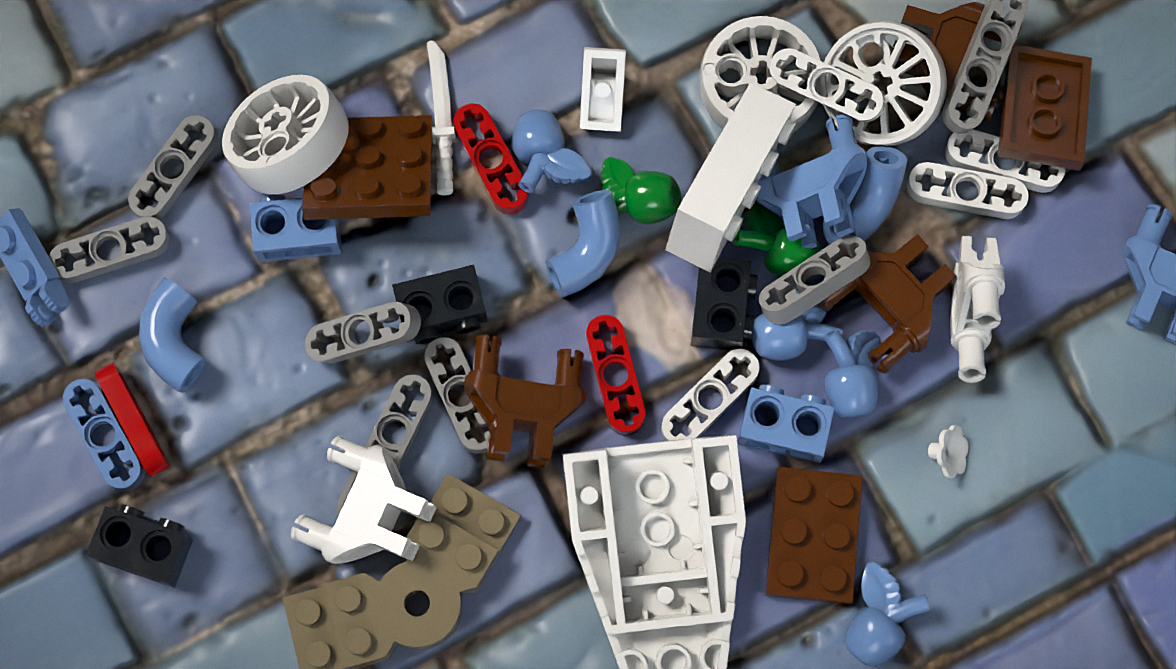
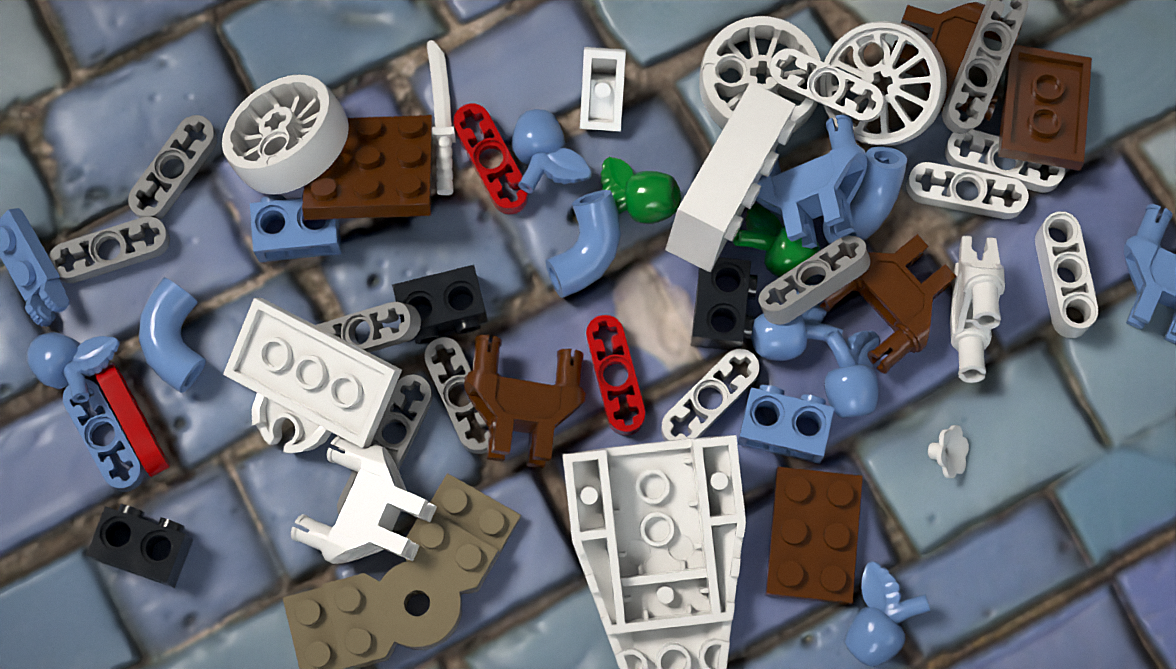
(64, 362): none -> medium blue piece
(308, 379): none -> white plate
(1073, 257): none -> white beam

